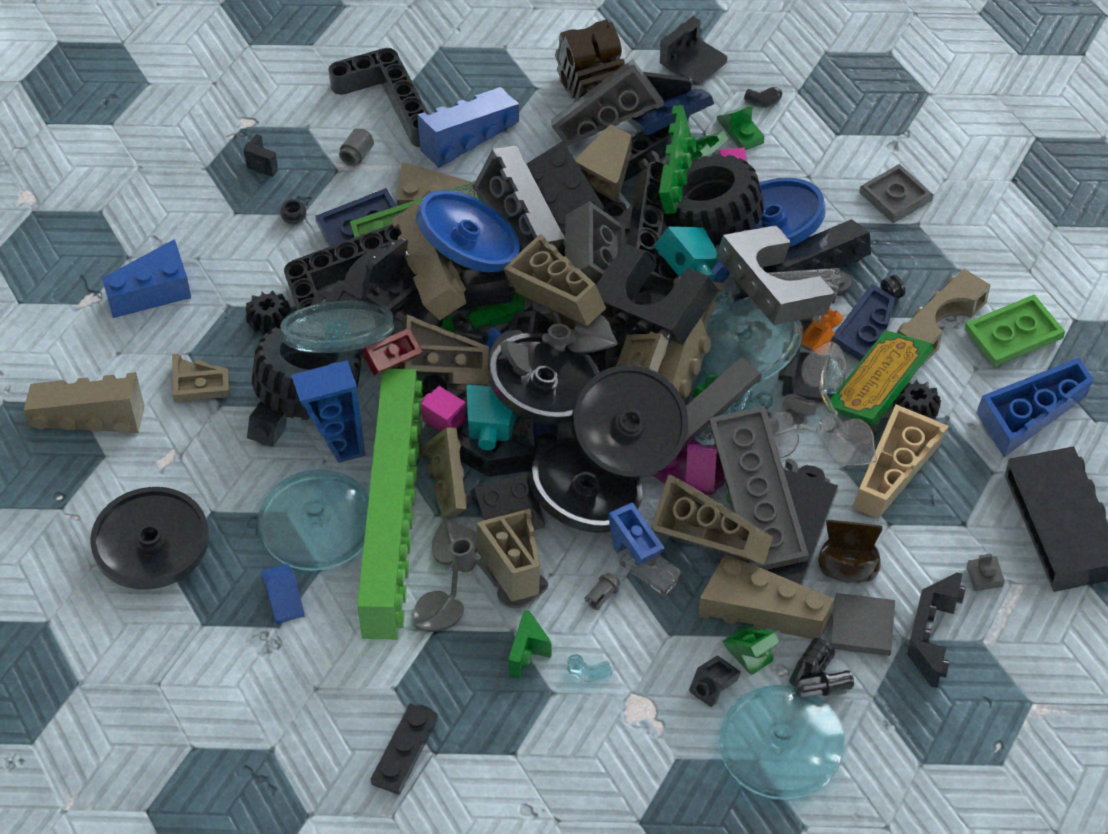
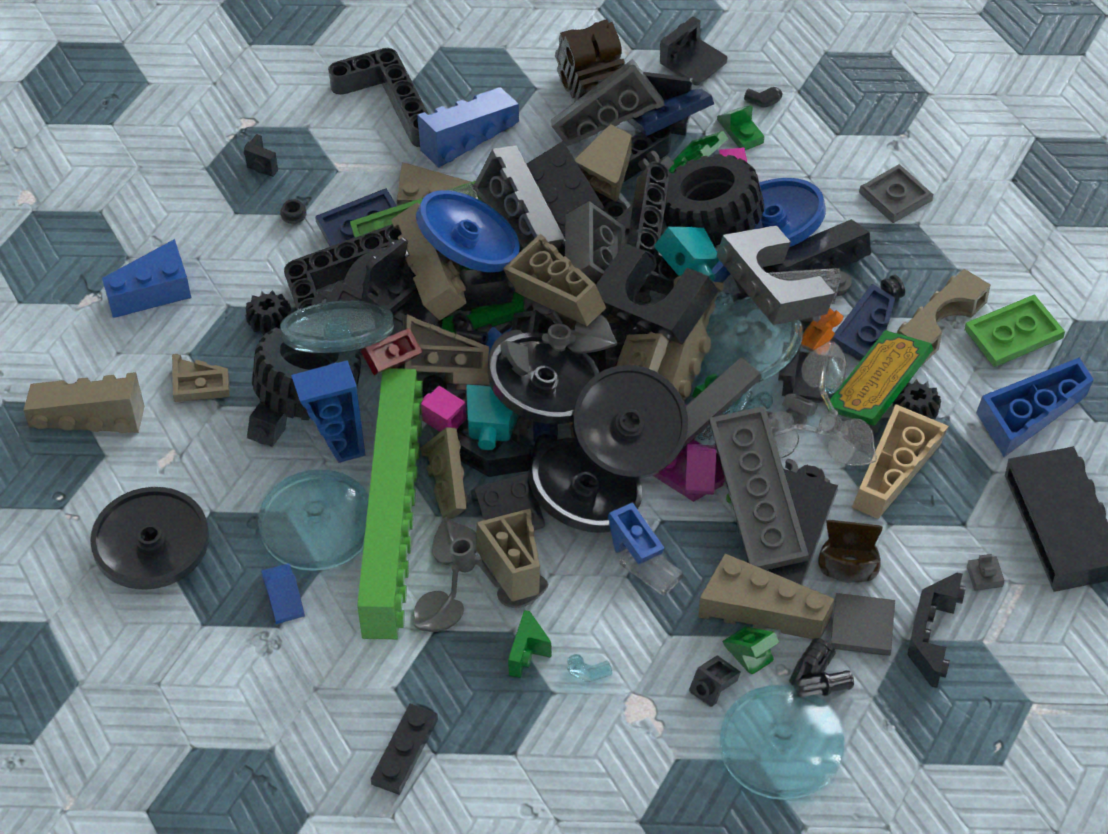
(356, 147): dark grey brick -> none
(602, 591): dark grey pin -> none
(677, 160): green wing -> none
(703, 522): dark tan wedge -> none

